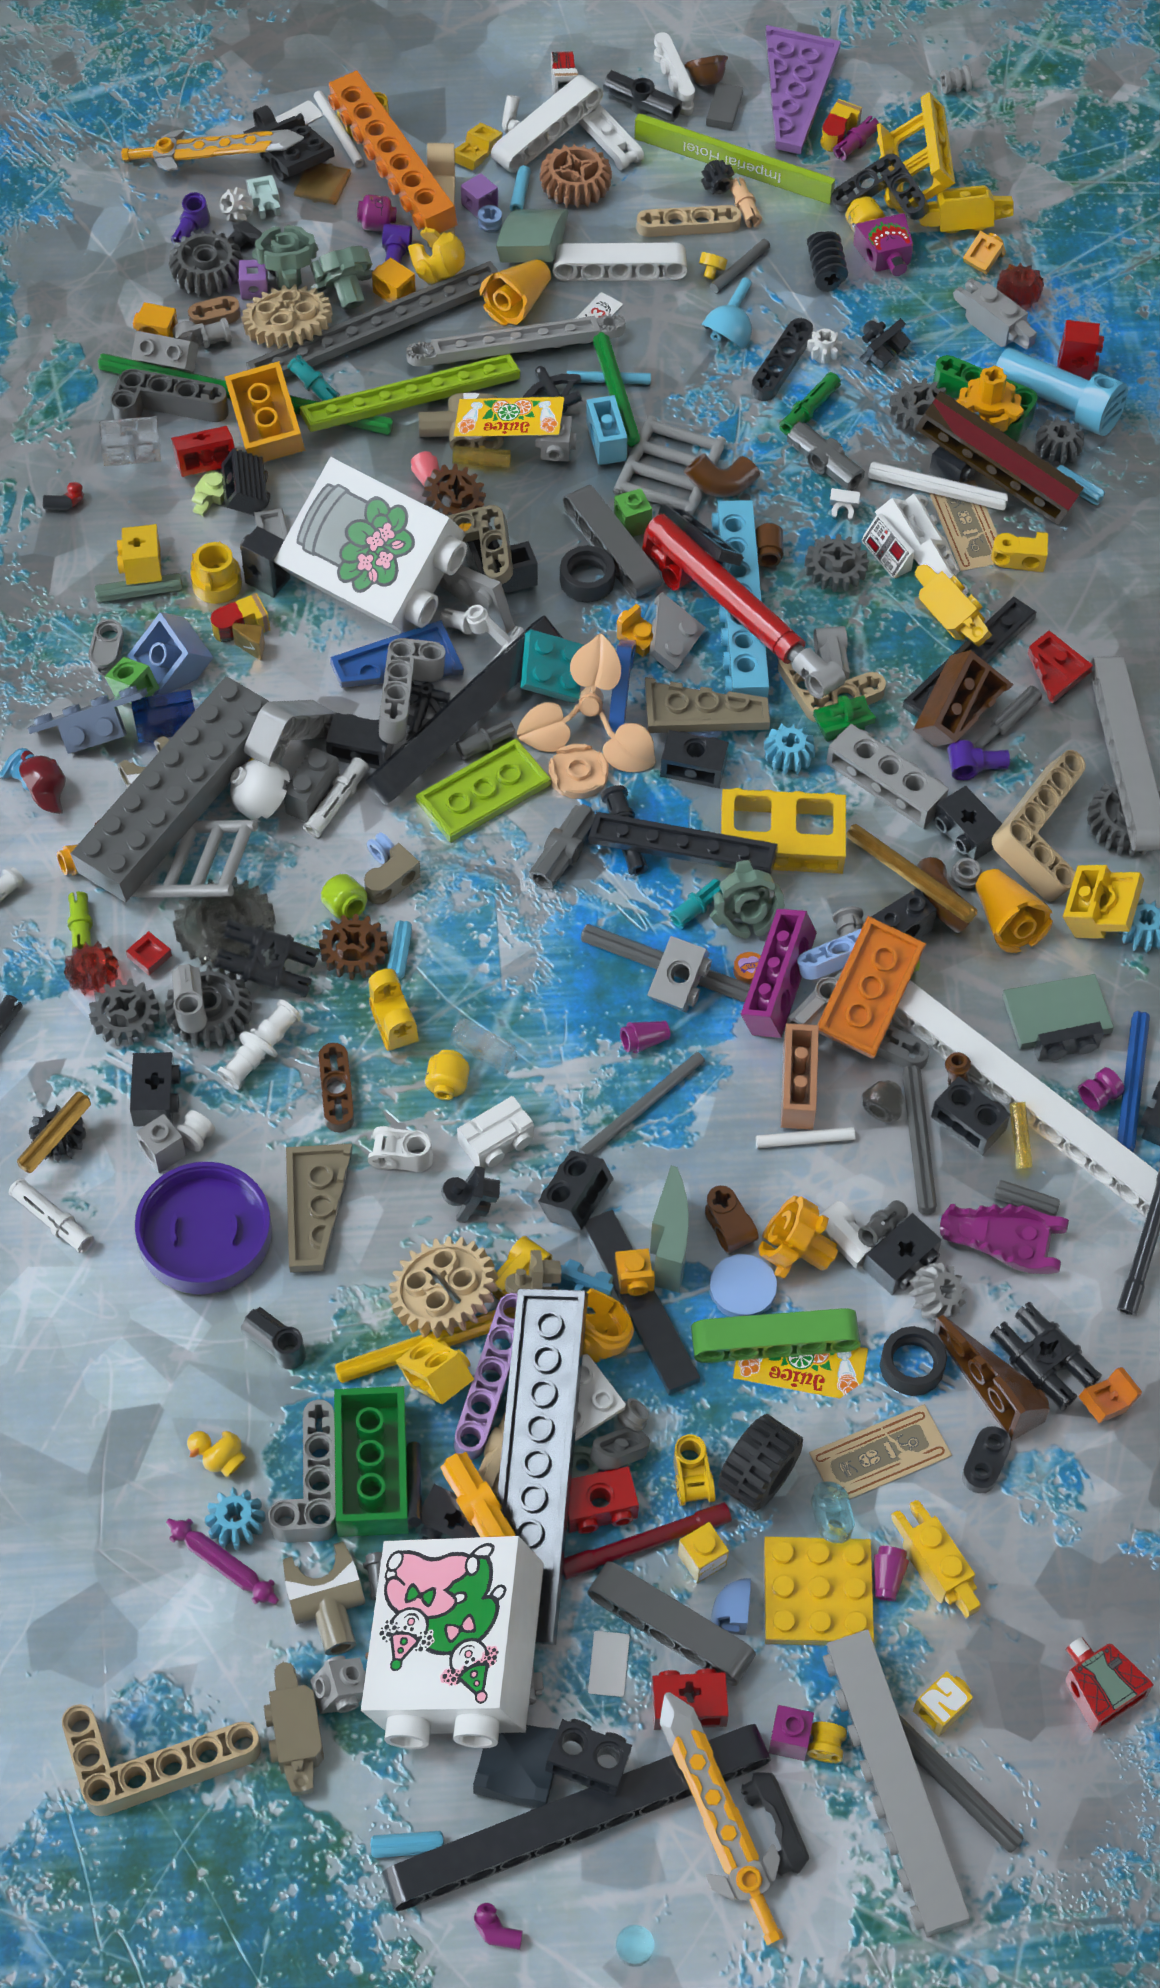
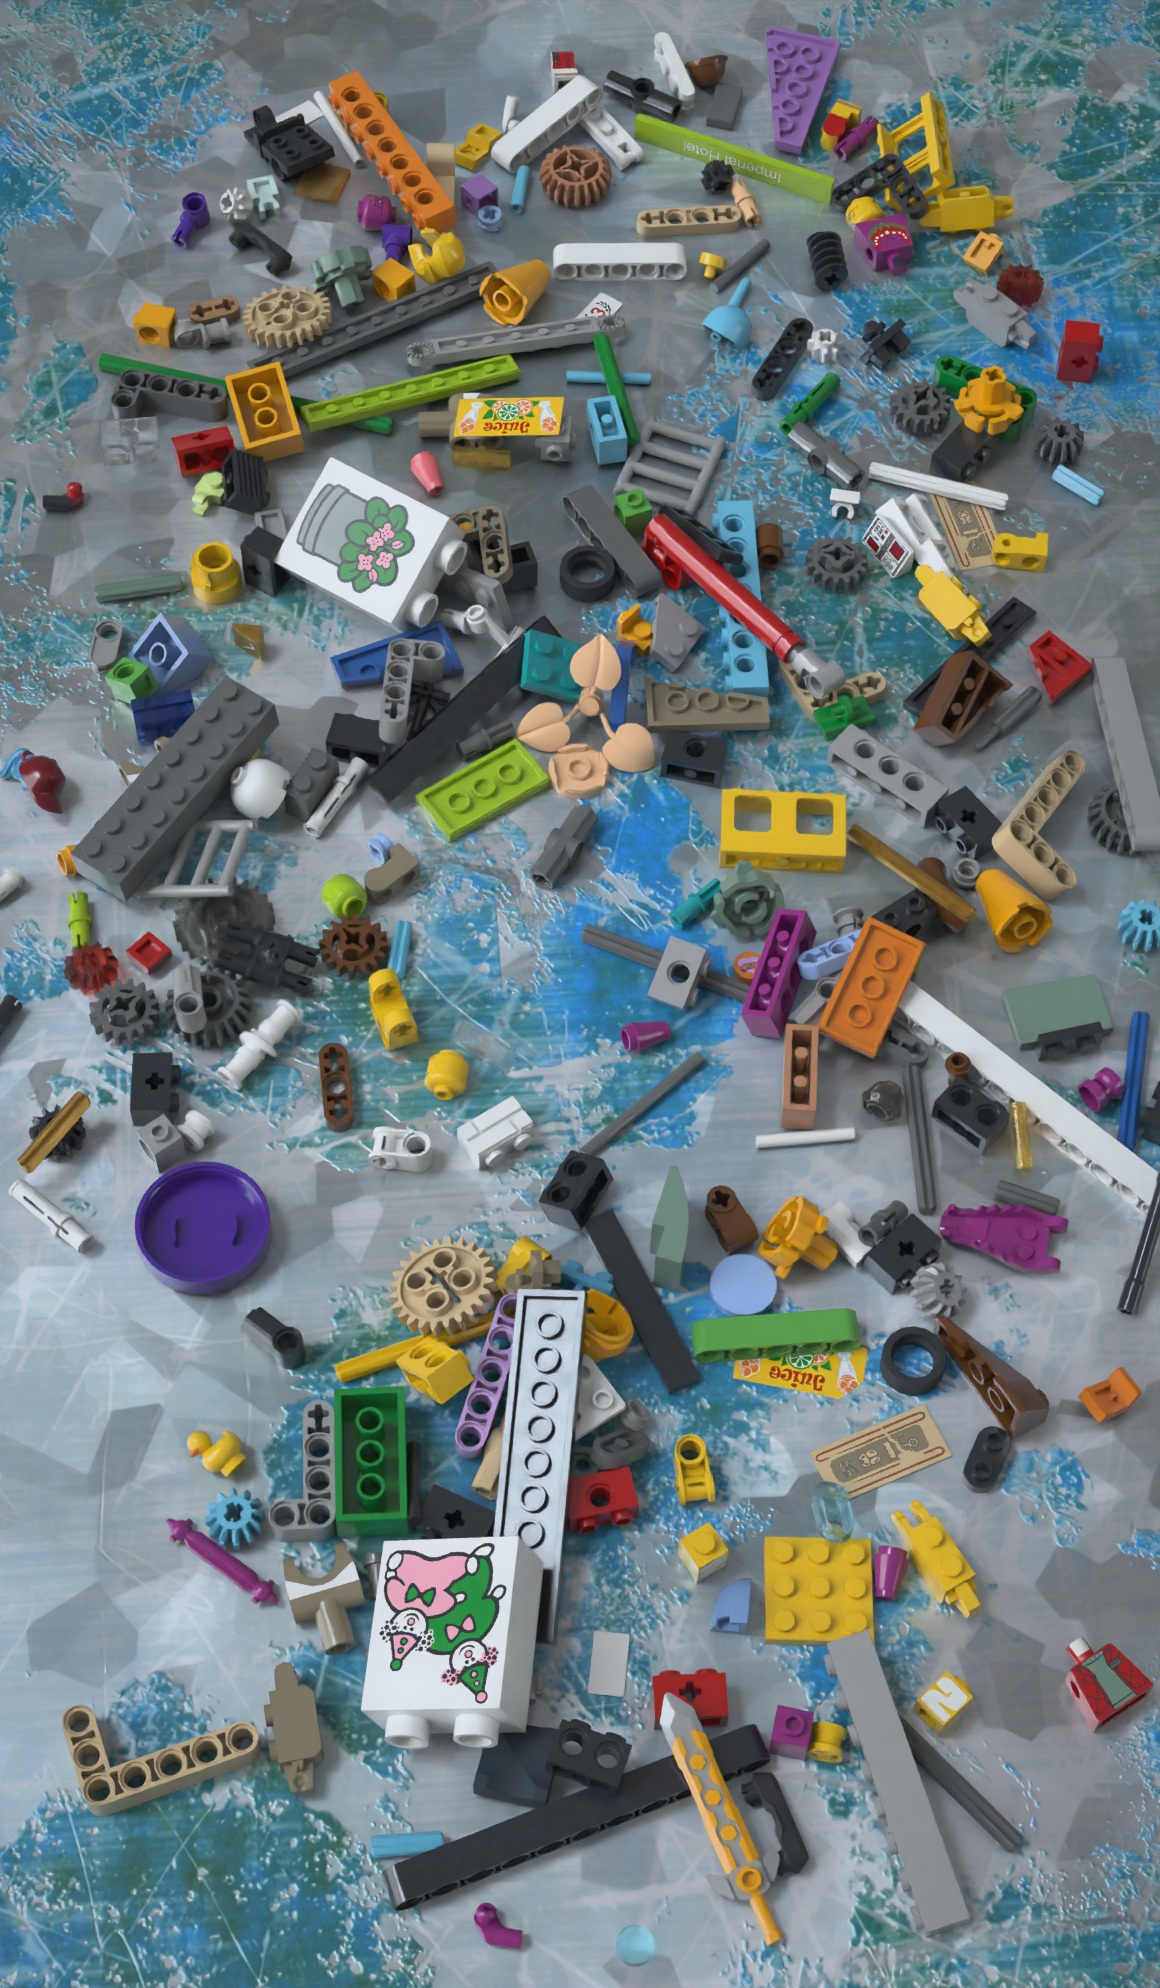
(92, 724): sand blue bracket -> none
(140, 554): yellow brick -> none
(164, 351): light grey brick -> none
(174, 148): sword -> none
(205, 263): dark grey gear -> none
(243, 611): leg -> none
(247, 280): medium lavender piece -> none
(286, 253): sand green piece -> none
(286, 721): light grey beam -> none
(312, 379): teal pin -> none
(313, 1200): dark tan wing -> none
(339, 1685): light grey brick -> none
(464, 490): reddish brown gear -> none
(472, 1195): black hips -> none
(475, 1497): light orange piece -> none
(531, 235): sand green slope -> none
(548, 384): black piece -> none
(592, 1559): dark red piece -> none
(617, 804): black pin -> none
(634, 1271): light orange bracket -> none
(671, 1622): dark grey beam -> none
(681, 842): black tile -> none
(719, 481): reddish brown cylinder -> none
(760, 1462): black tyre -> none
(789, 748): medium azure gear -> none
(831, 645): light grey piece -> none
(956, 79): light grey bush -> none
(968, 761): dark purple pin -> none
(999, 458): dark brown brick -> none
(1043, 1370): black pin -> none
(1095, 401): medium azure piece -> none
(1102, 901): yellow brick -> none

